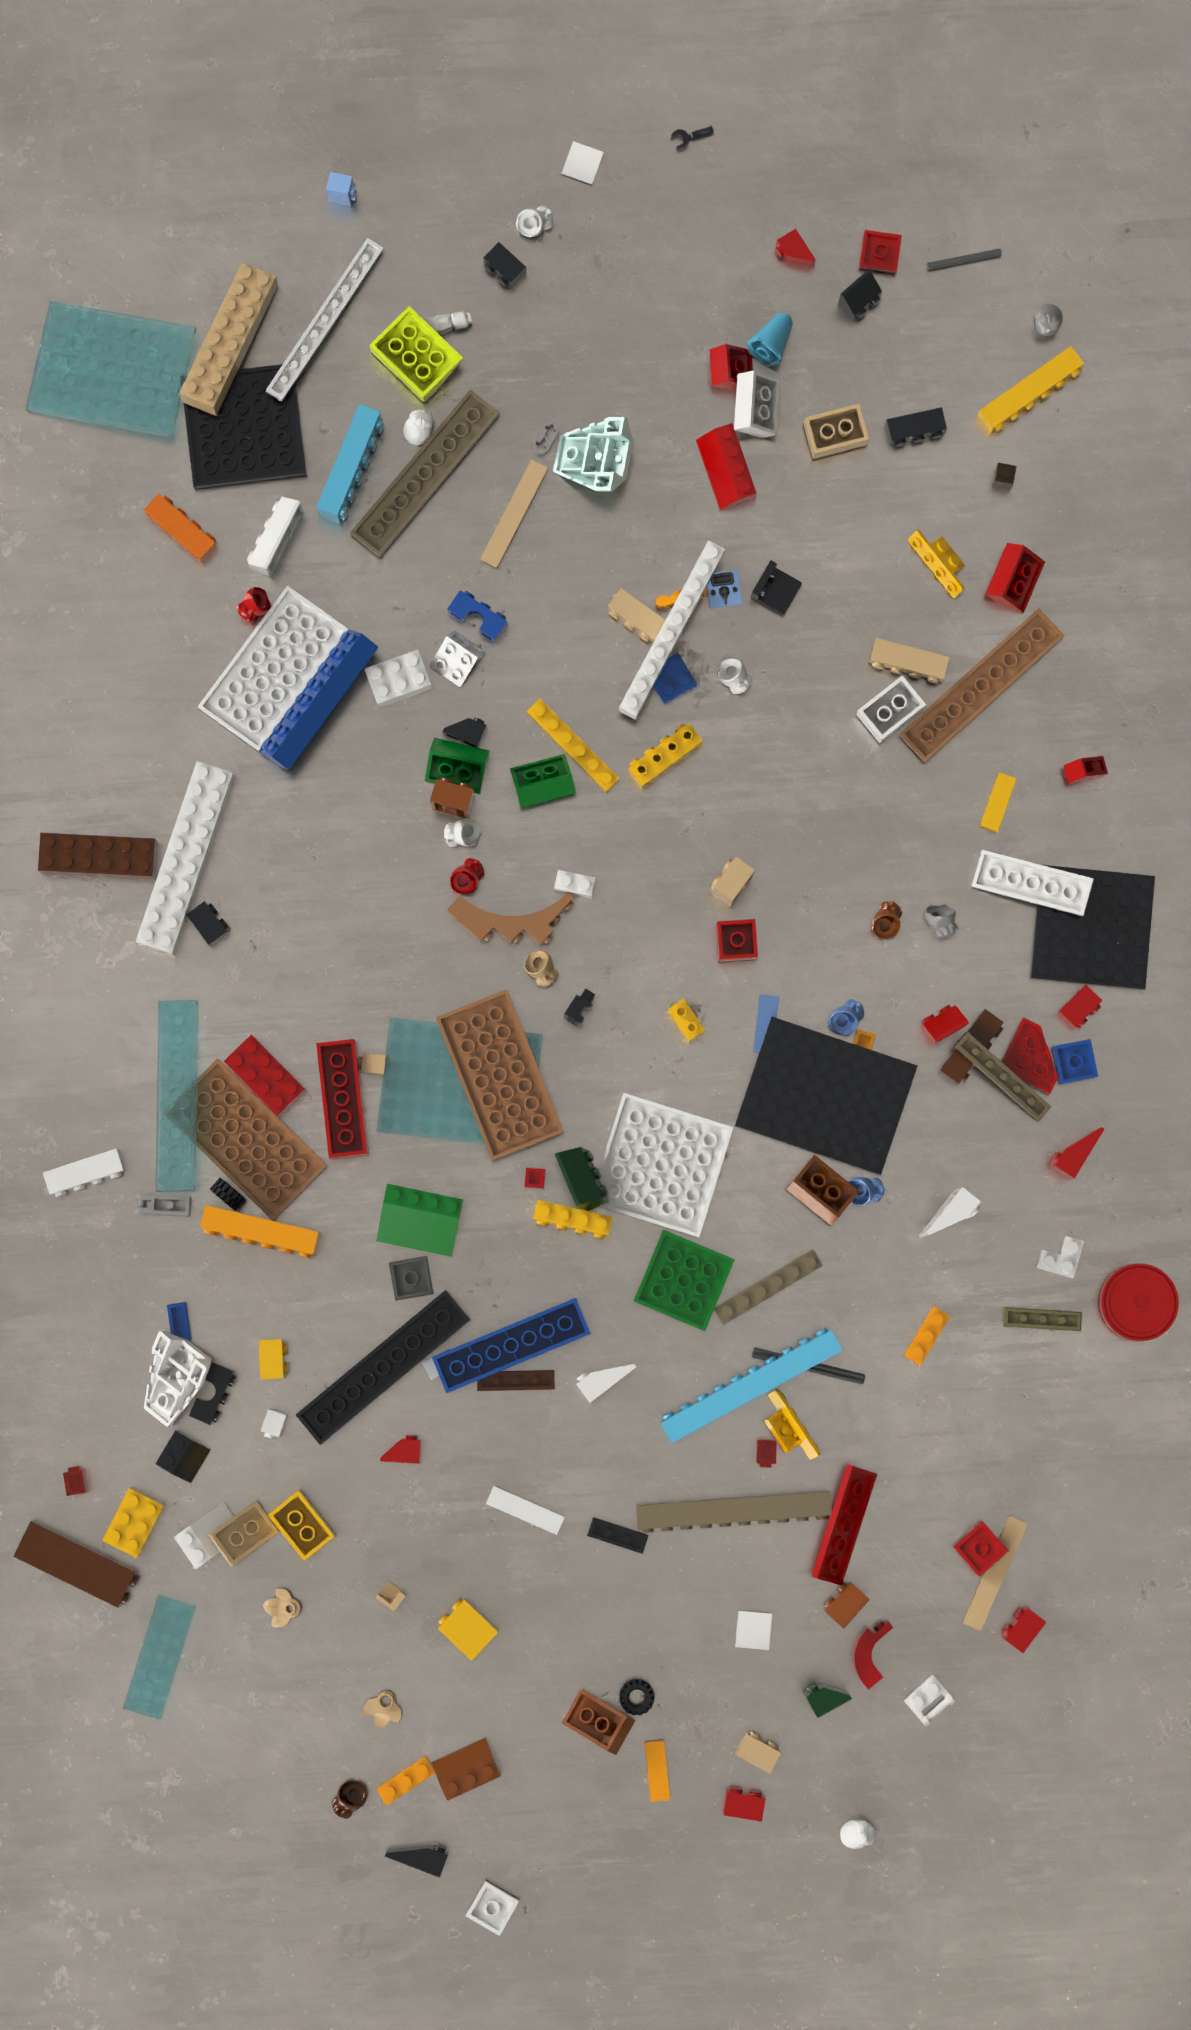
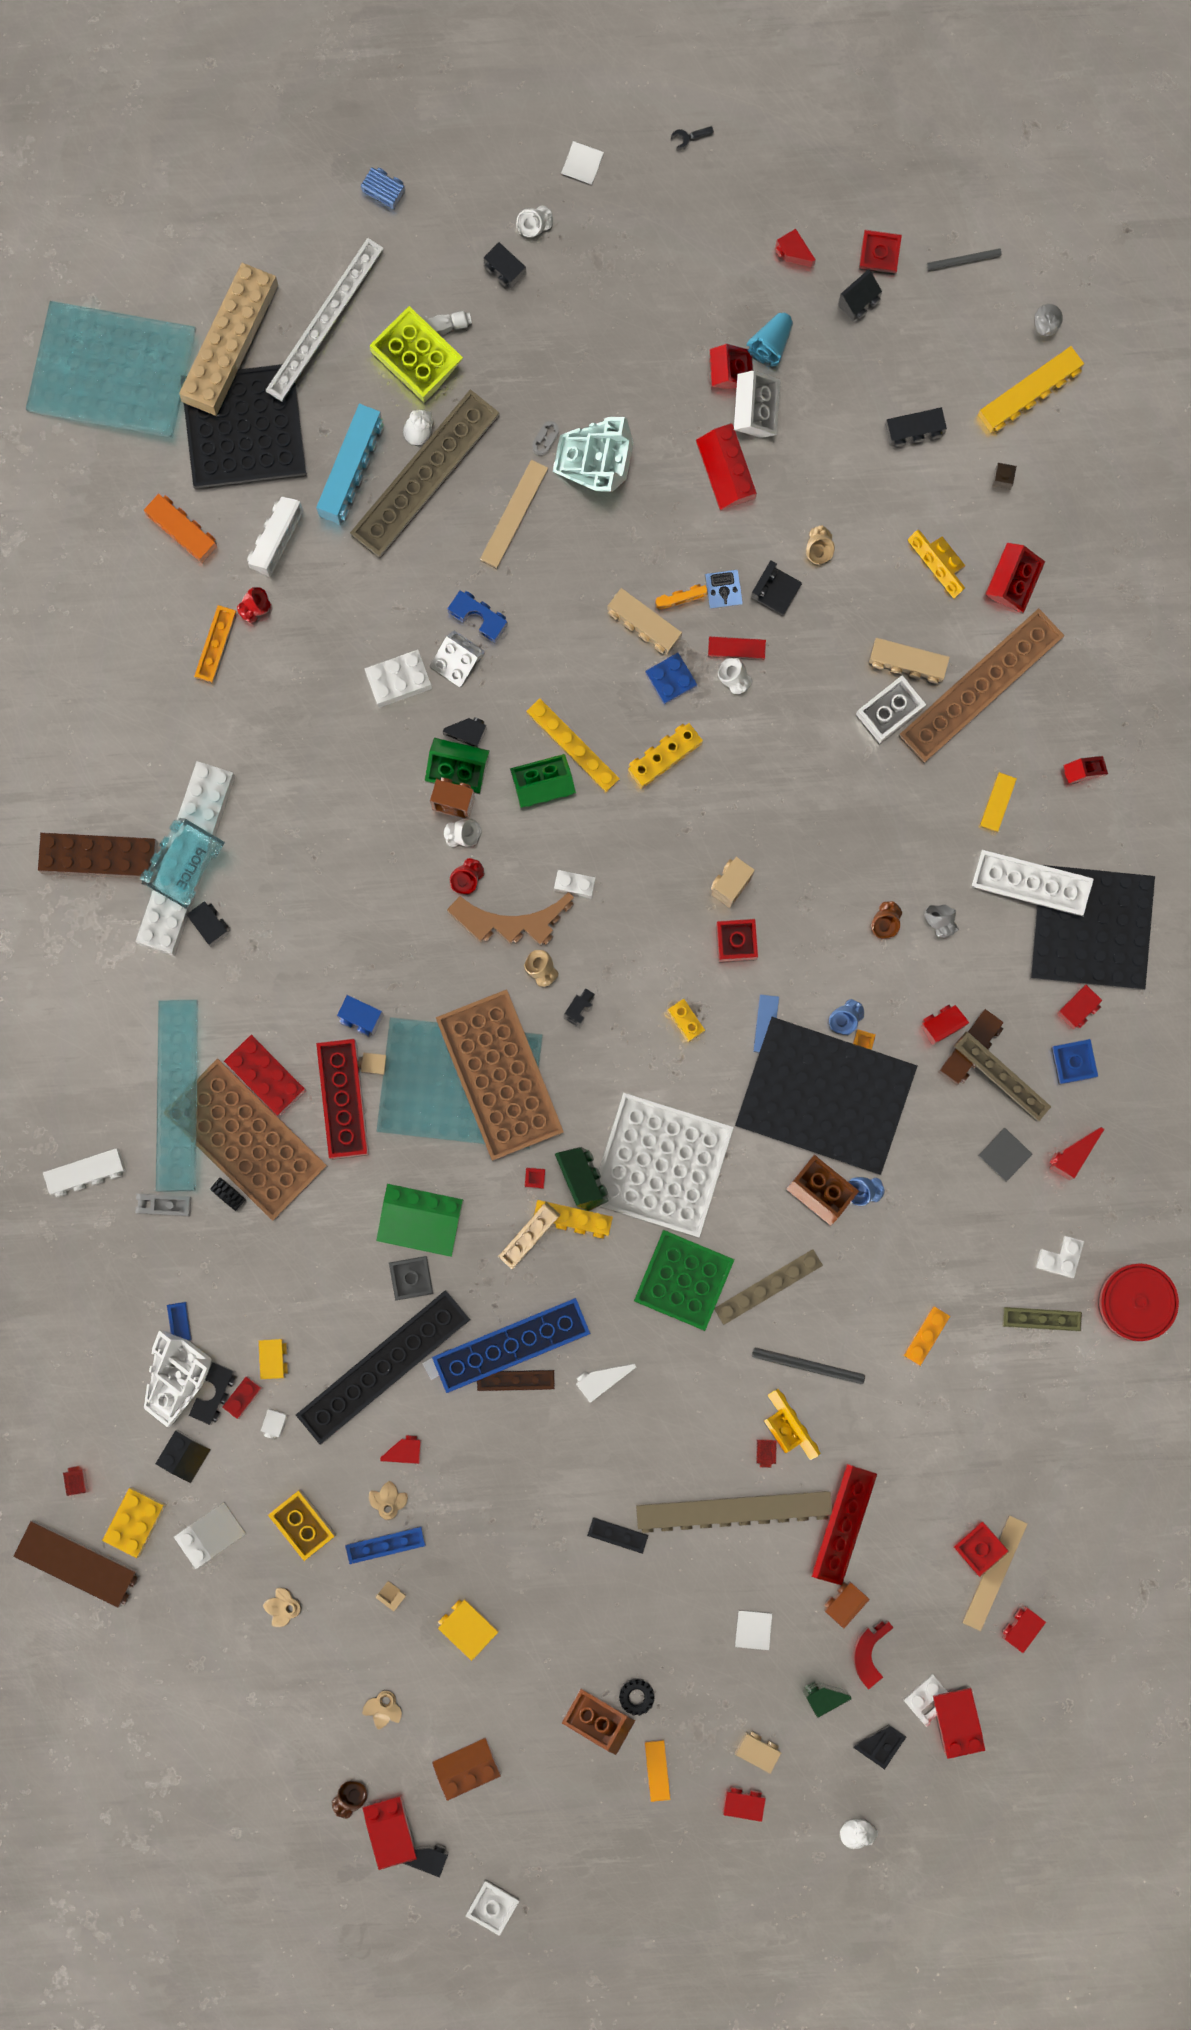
(159, 1657): clear light blue plate -> none
(181, 861): none -> clear light blue windscreen
(215, 644): none -> light orange plate
(242, 1397): none -> red brick
(243, 1533): tan plate -> none
(260, 1230): light orange brick -> none
(272, 668): white plate -> none
(318, 699): blue brick -> none
(341, 189): light blue brick -> none
(360, 1015): none -> blue brick
(383, 187): none -> medium blue brick
(385, 1545): none -> blue plate
(388, 1497): none -> tan plate
(389, 1833): none -> red slope
(405, 1780): light orange plate -> none
(525, 1510): white tile -> none
(529, 1235): none -> tan tile
(671, 630): white brick -> none
(736, 648): none -> red tile
(751, 1385): medium azure brick -> none
(820, 545): none -> tan hair
(836, 431): tan brick -> none
(881, 1746): none -> black wing
(956, 1208): white slope -> none
(958, 1723): none -> red slope
(1005, 1154): none -> dark grey tile
(1030, 1057): red plate -> none

